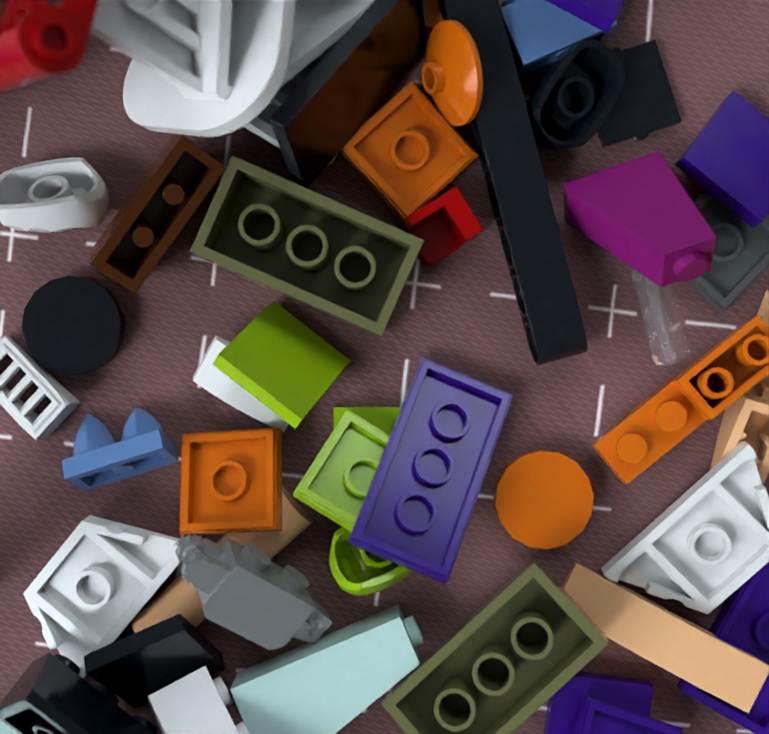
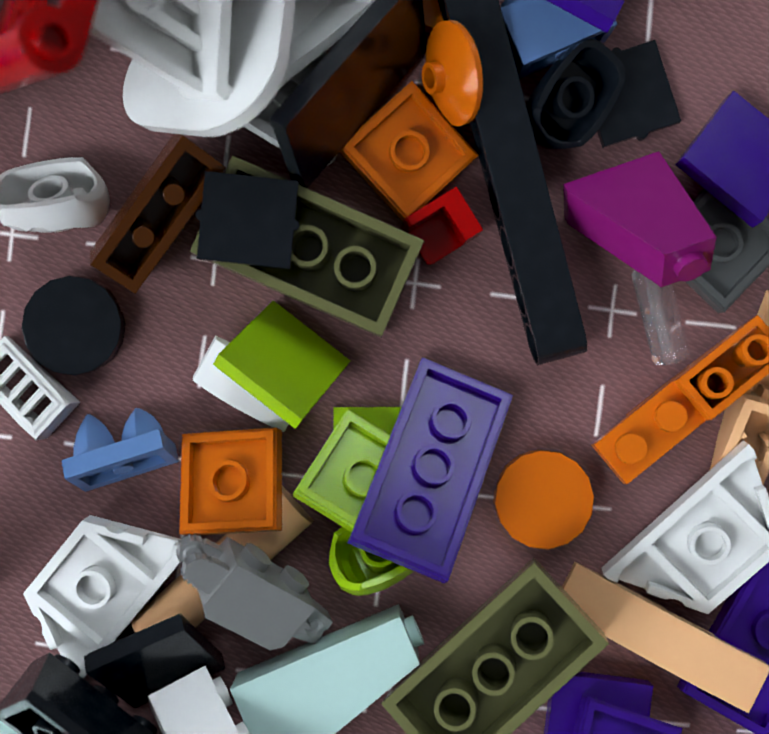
(247, 220): none -> black piece

